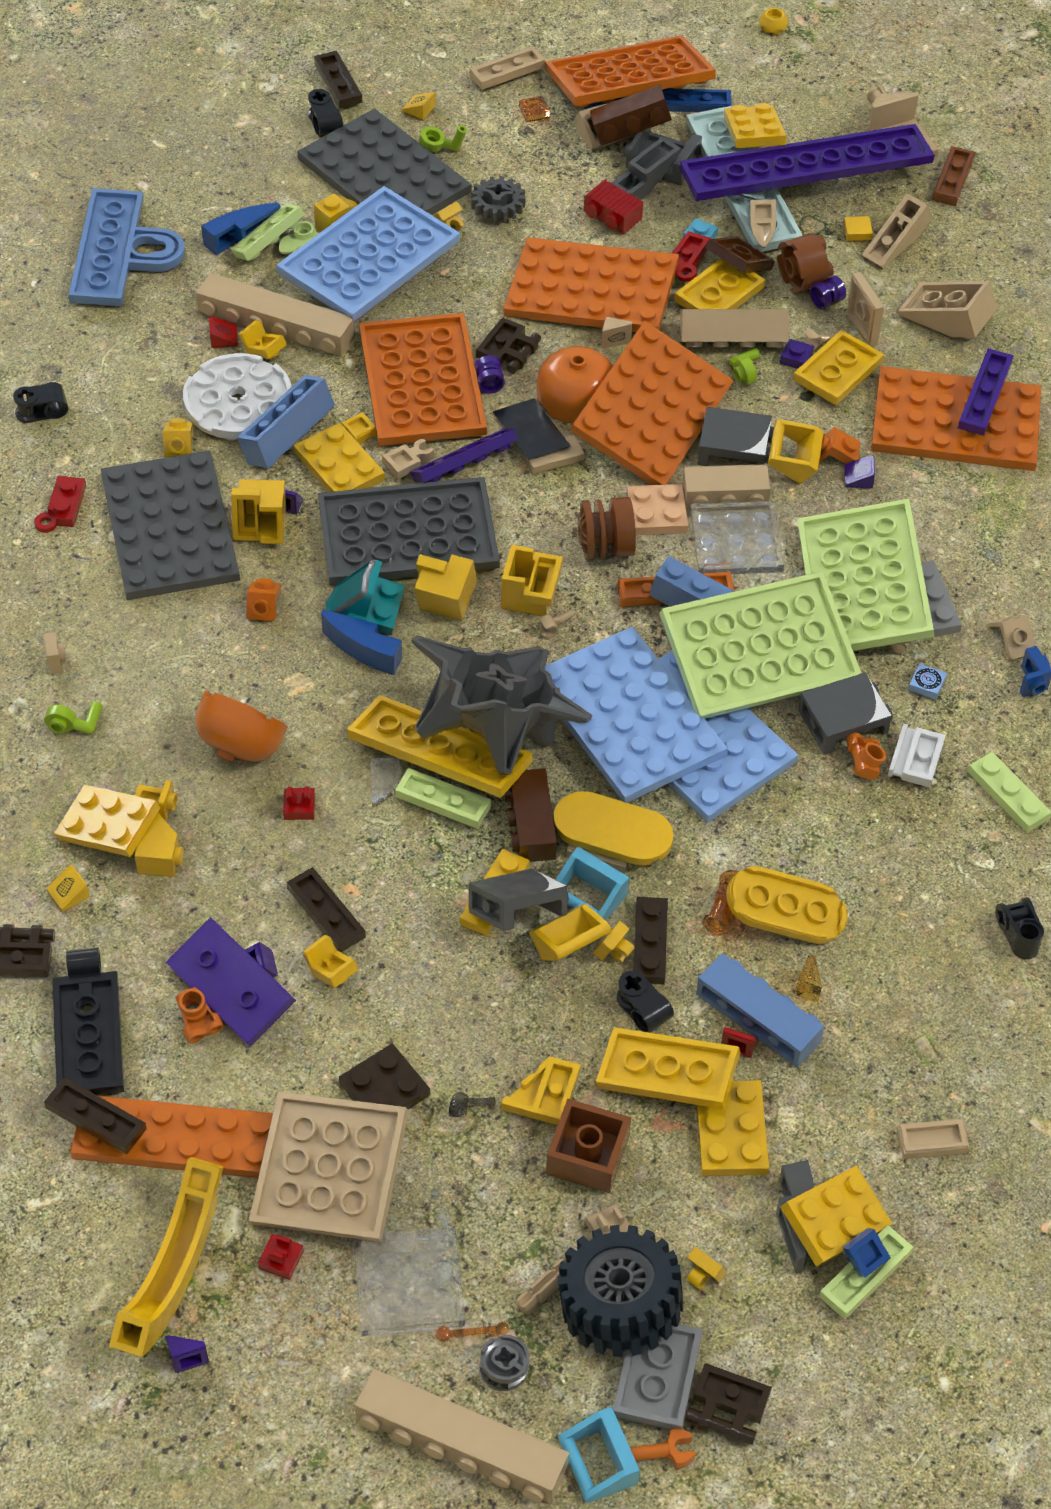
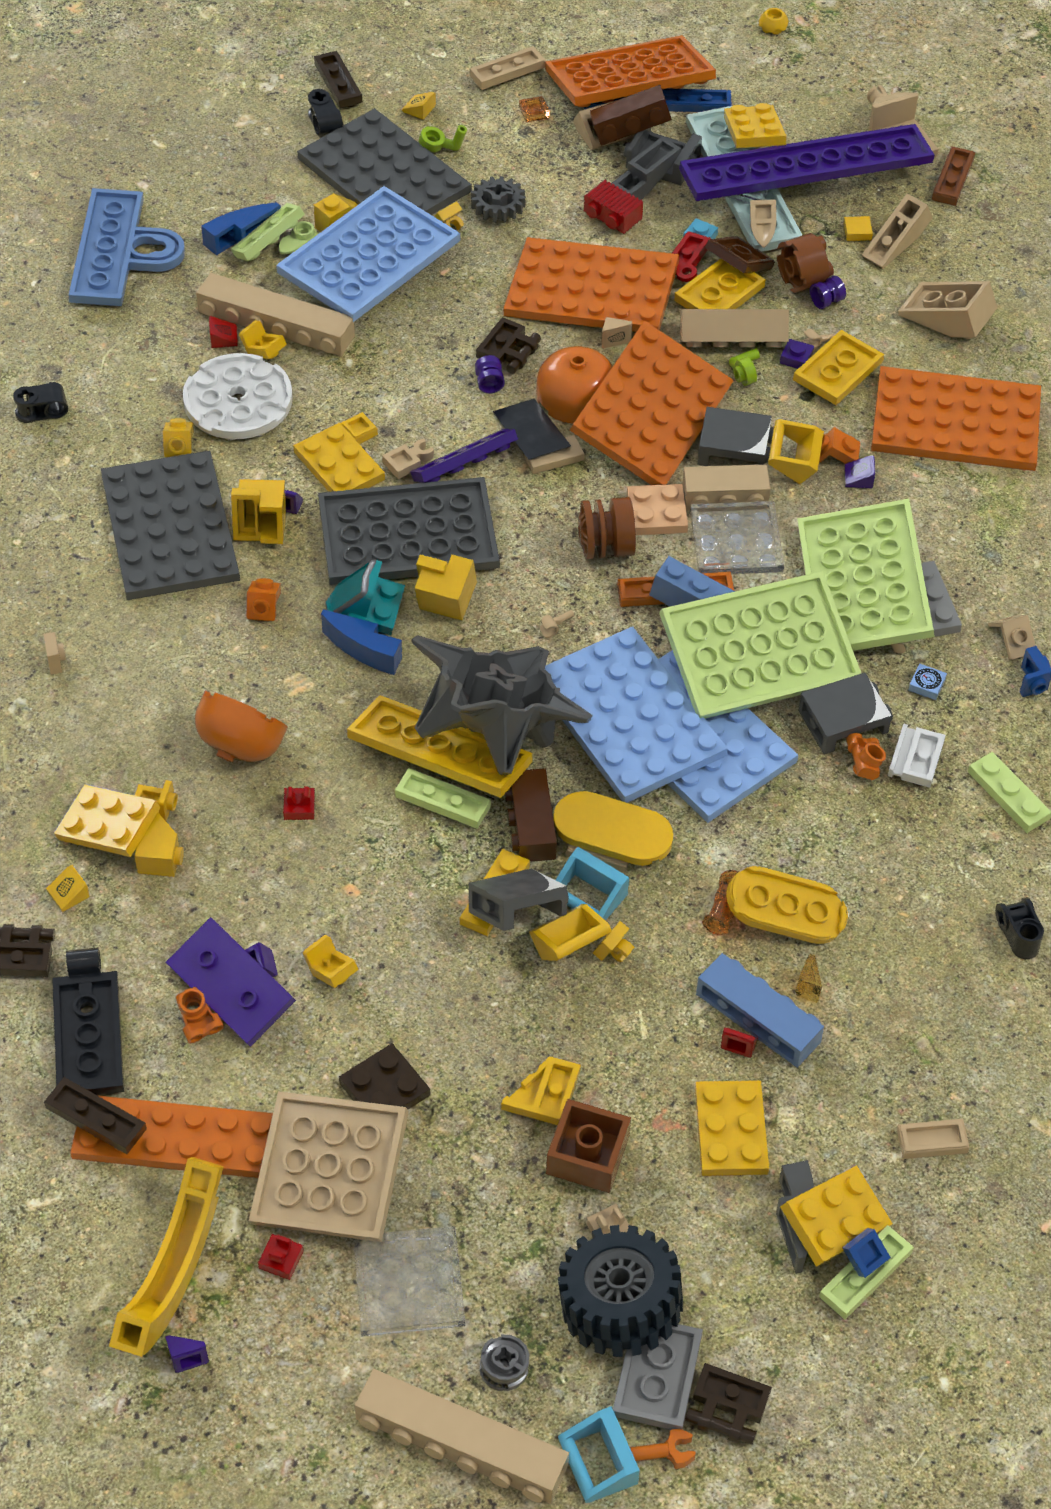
(63, 504): red hinge -> none
(63, 719): lime plate -> none
(286, 421): medium blue brick -> none
(326, 909): dark brown plate -> none
(384, 778): clear slope -> none
(422, 379): orange plate -> none
(445, 1333): clear orange hinge -> none
(461, 1101): clear smoke hand -> none
(529, 580): yellow plate -> none
(540, 1290): tan axle -> none
(643, 1002): black piece -> none
(651, 938): dark brown plate -> none
(668, 1067): yellow plate -> none
(704, 1268): yellow tile -> none
(865, 309): tan tile -> none
(985, 392): dark purple plate -> none

